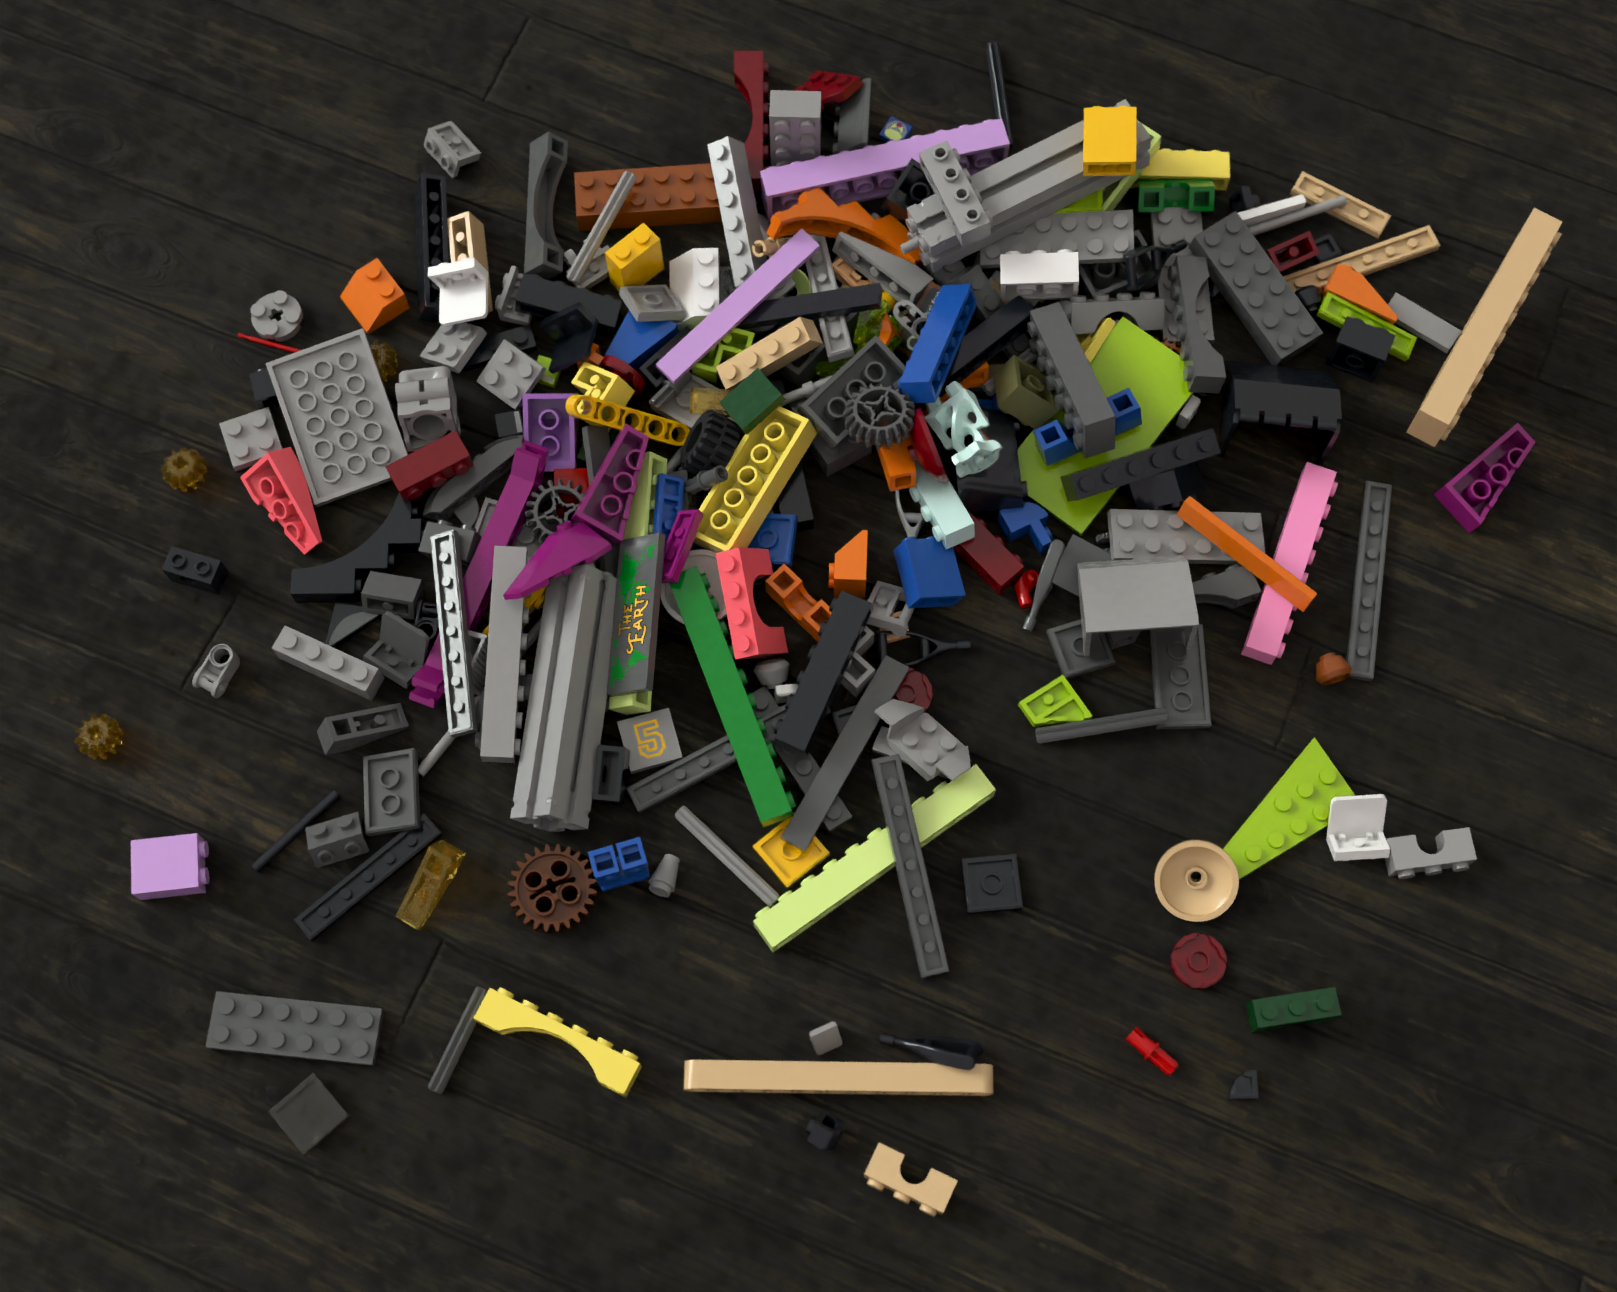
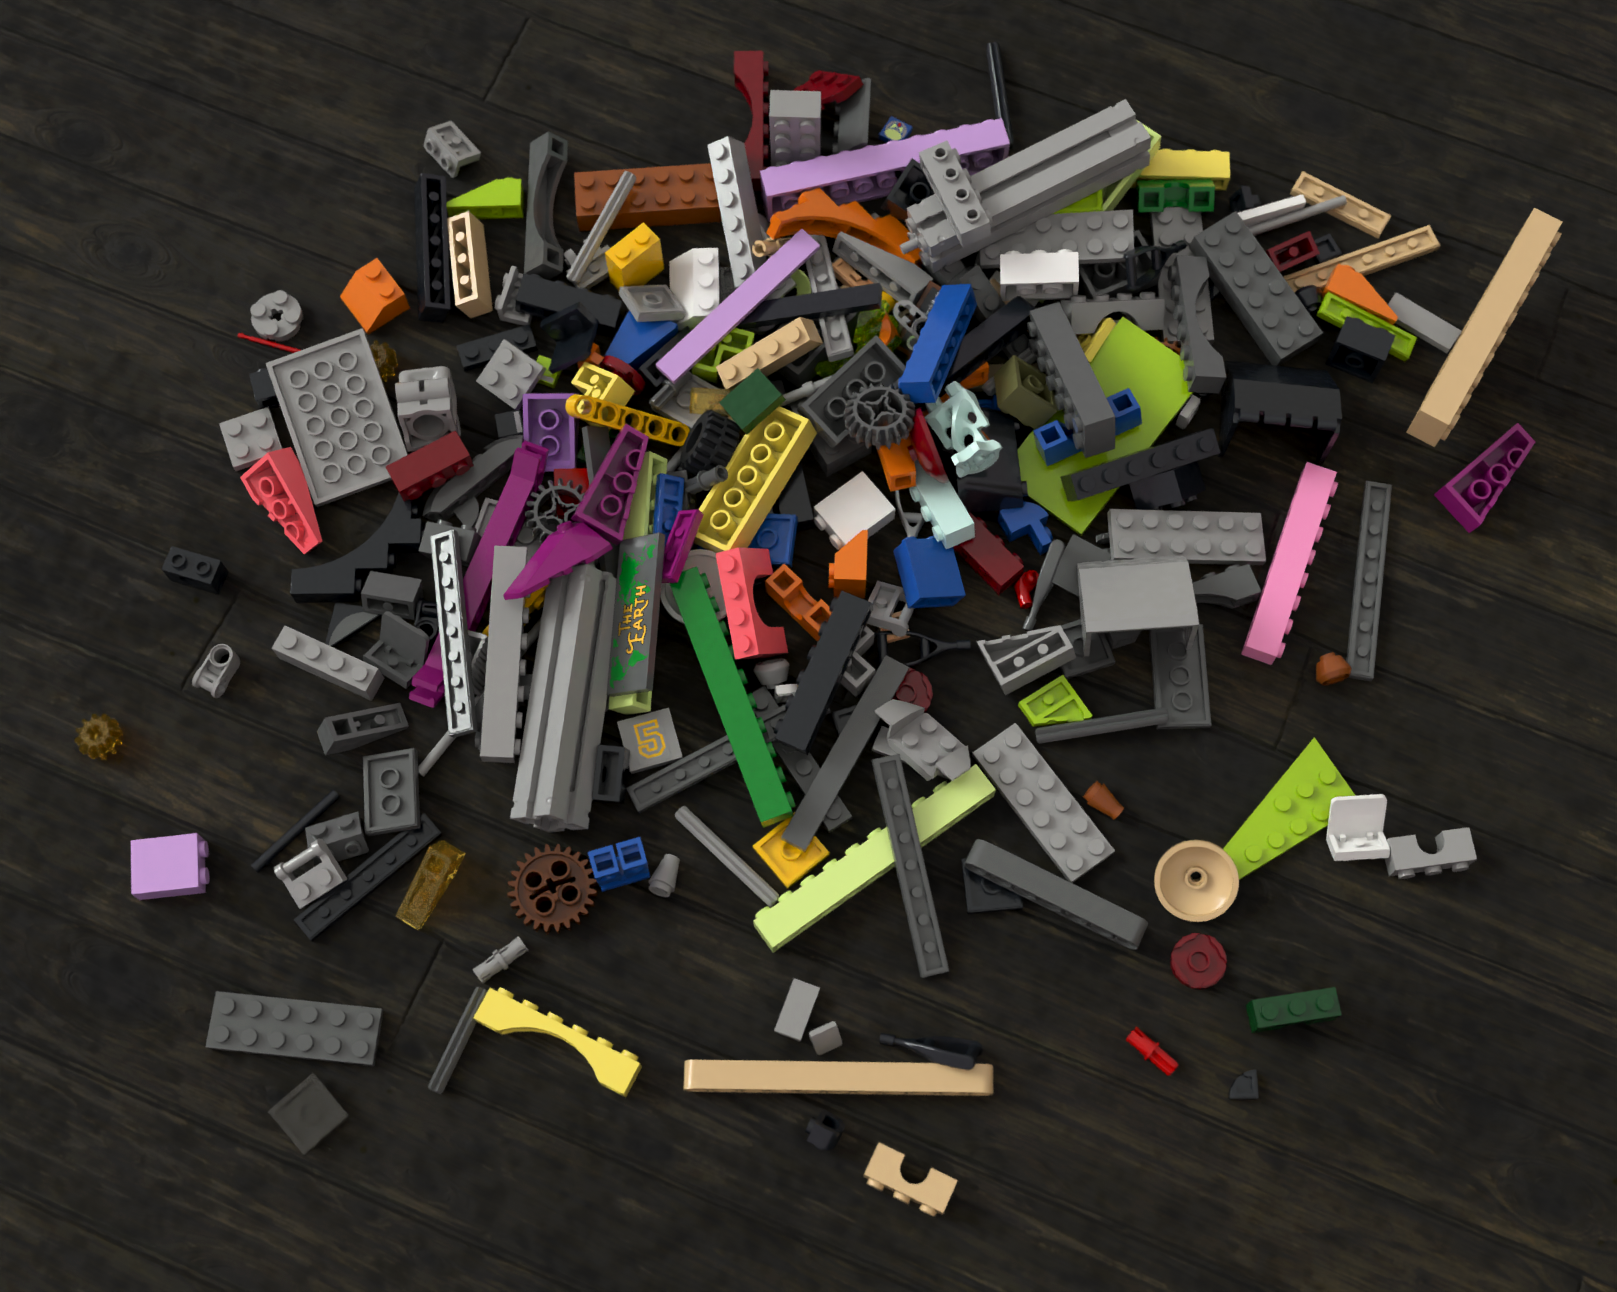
(177, 473): clear yellow gear -> none
(316, 880): none -> light grey plate
(453, 345): light grey plate -> none
(462, 290): white bracket -> none
(493, 200): none -> lime slope
(500, 959): none -> light grey pin
(797, 1010): none -> light grey tile
(851, 509): none -> white brick
(1026, 656): none -> light grey wedge
(1043, 803): none -> light grey plate
(1056, 894): none -> dark grey beam
(1102, 799): none -> dark orange cone
(1109, 141): yellow brick -> none
(1246, 554): orange tile -> none

